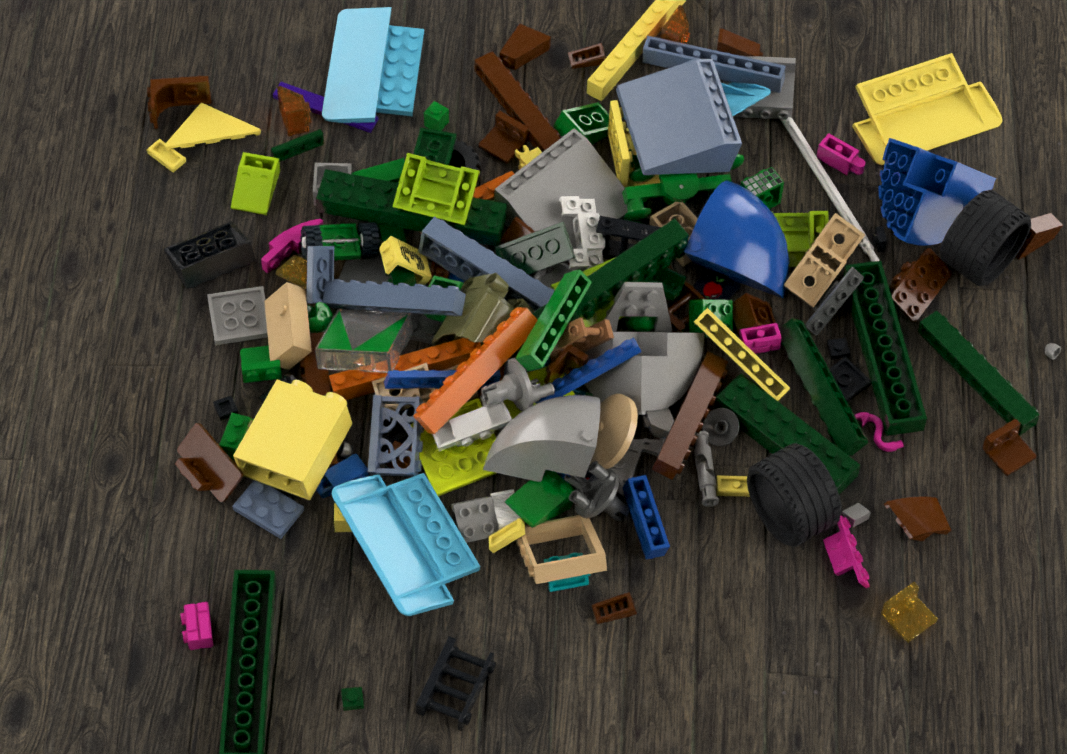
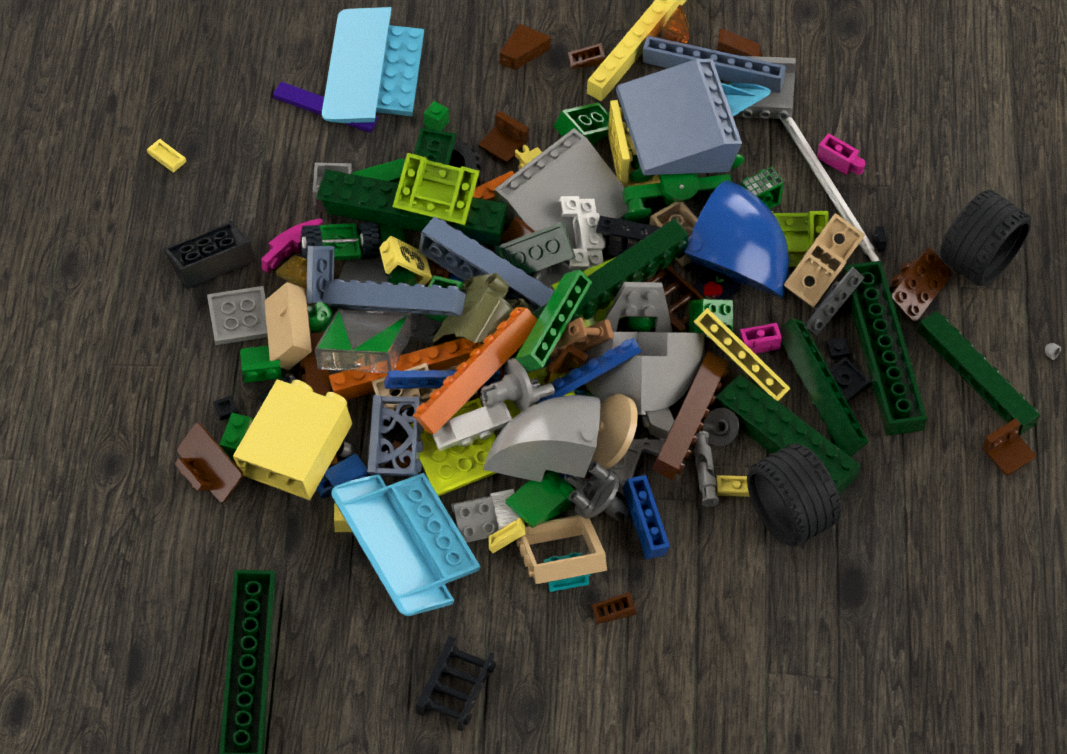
(176, 92): reddish brown bracket -> none
(198, 626): dark pink brick -> none
(208, 127): light yellow tile -> none
(255, 183): lime slope -> none
(268, 508): sand blue plate -> none
(293, 111): clear orange slope -> none
(298, 145): dark green tile -> none
(352, 698): dark green plate -> none
(515, 100): reddish brown brick -> none
(671, 281): dark green bracket -> none
(751, 312): reddish brown slope -> none
(844, 554): dark pink bracket -> none
(856, 514): light grey slope -> none
(892, 446): dark pink animal -> none
(908, 613): clear yellow bracket -> none
(919, 516): reddish brown slope -> none
(923, 107): light yellow slope -> none
(925, 192): blue brick -> none
(1042, 230): reddish brown slope -> none

